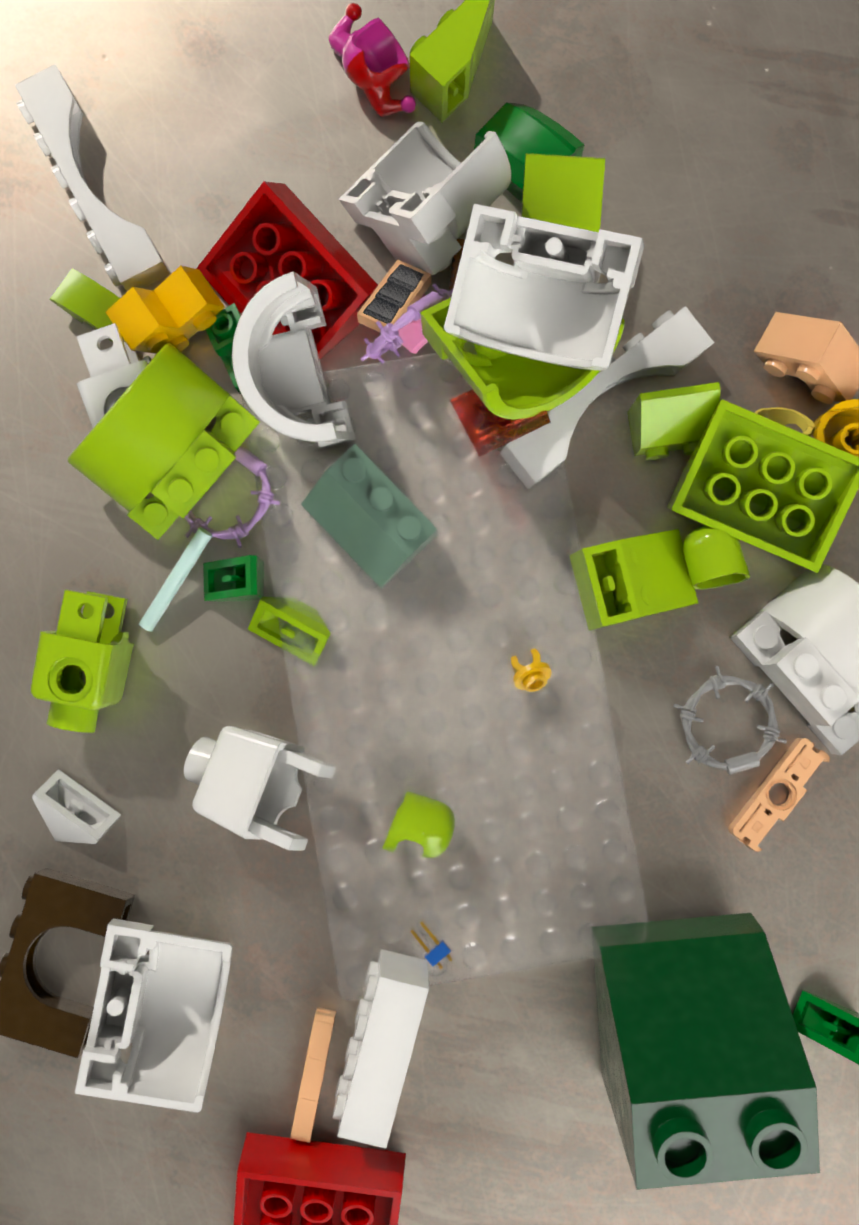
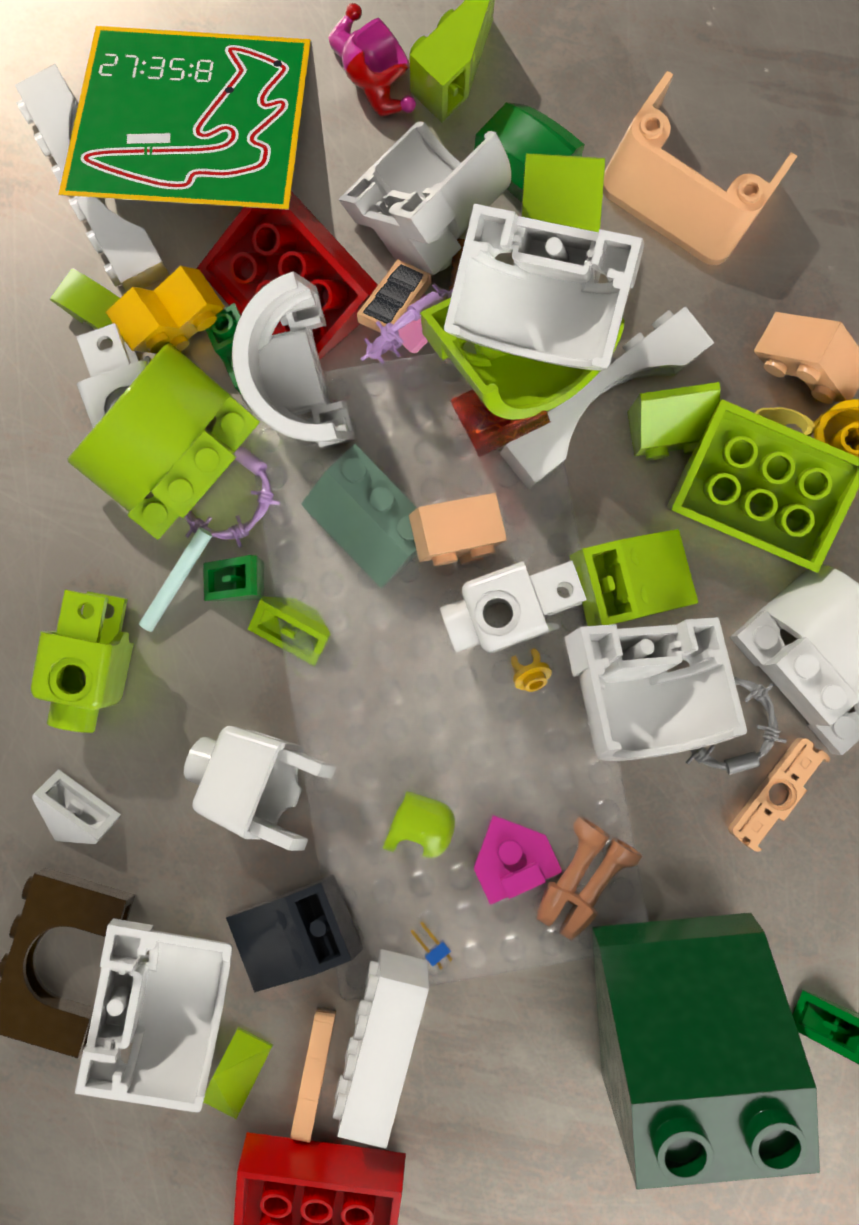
(188, 118): none -> green sticker
(237, 1072): none -> lime slope
(295, 935): none -> black slope
(458, 530): none -> light nougat brick
(513, 860): none -> dark pink plate
(528, 598): none -> white piece
(590, 843): none -> nougat piece
(642, 708): none -> white piece
(676, 197): none -> light nougat windscreen
(714, 558): lime helmet -> none

